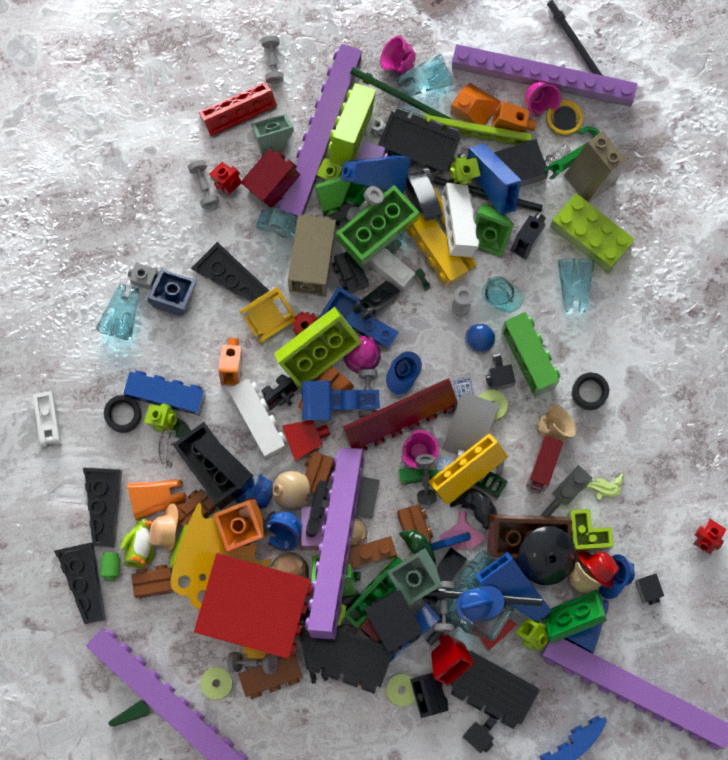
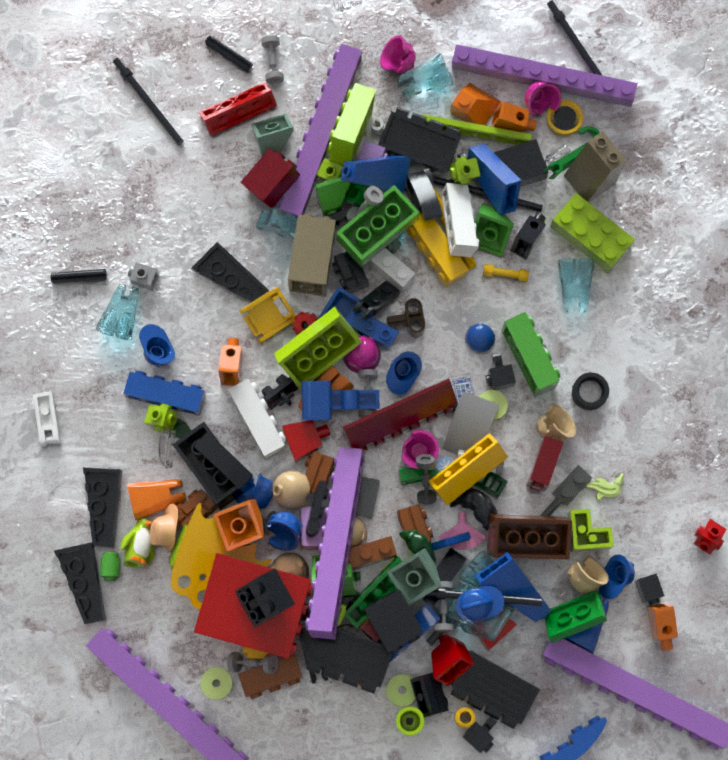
(78, 276): none -> black axle
(122, 399): black tyre -> none
(127, 74): none -> black bar
(135, 712): dark green slope -> none
(153, 582): dark orange brick -> none
(156, 345): none -> blue piece
(171, 292): dark blue slope -> none
(198, 167): light grey wheel -> none
(225, 178): red brick -> none
(228, 53): none -> black axle
(264, 597): none -> black slope
(369, 79): dark green bar -> none
(409, 318): none -> dark brown beam
(418, 721): none -> lime plant
(420, 277): dark green tile -> none
(462, 298): light grey wheel -> none
(470, 714): none -> yellow brick
(502, 294): clear light blue piece -> none
(522, 274): none -> yellow bar
(533, 634): lime brick -> none
(535, 554): black dish -> none
(601, 566): red piece -> none
(660, 616): none -> orange torso

